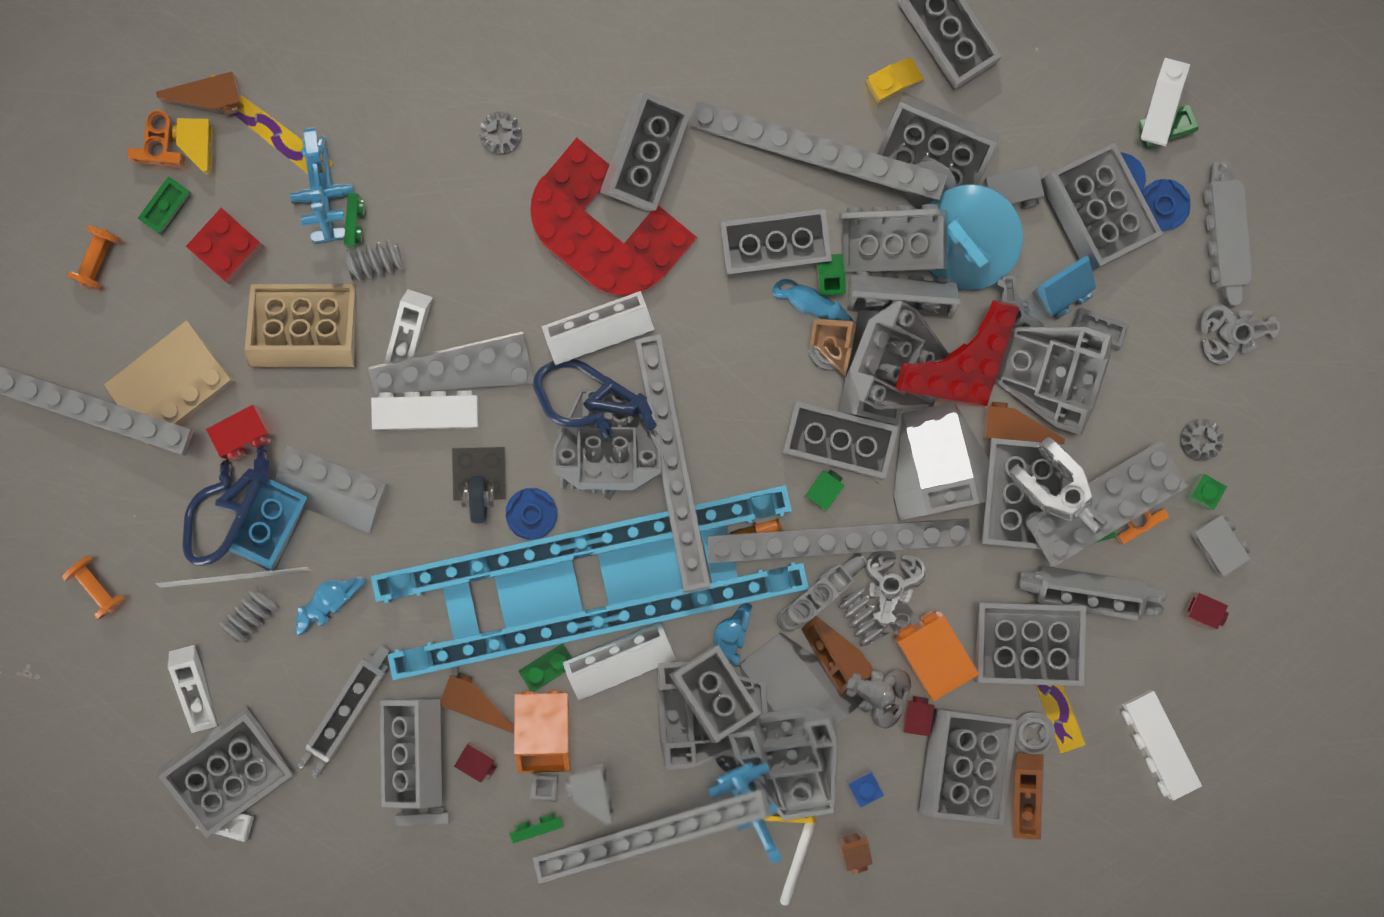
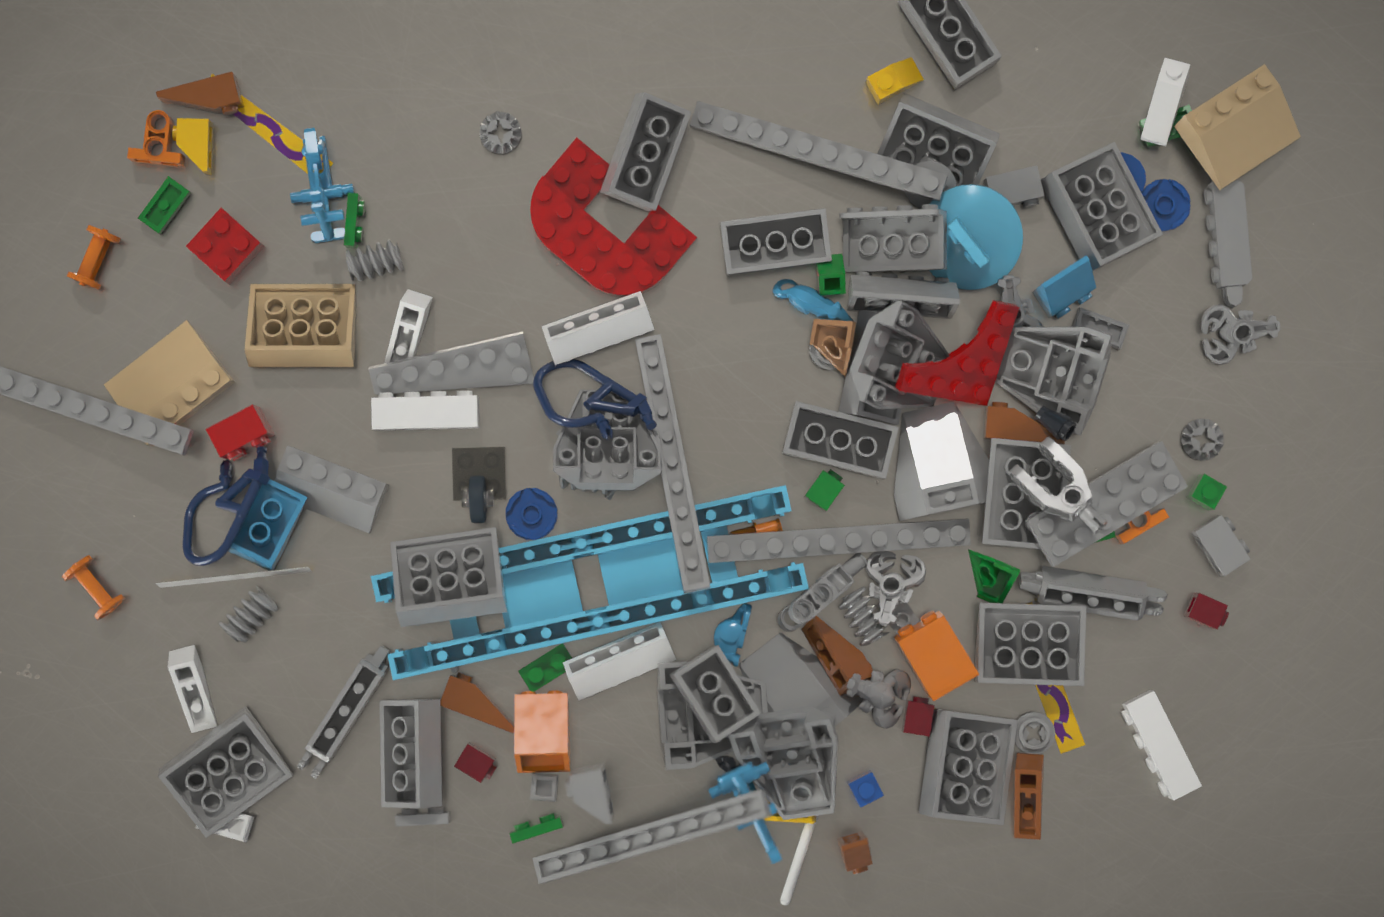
(328, 598): dark azure animal -> none
(448, 577): none -> light grey slope
(992, 577): none -> green slope
(1056, 423): none -> black cone
(1239, 127): none -> tan slope

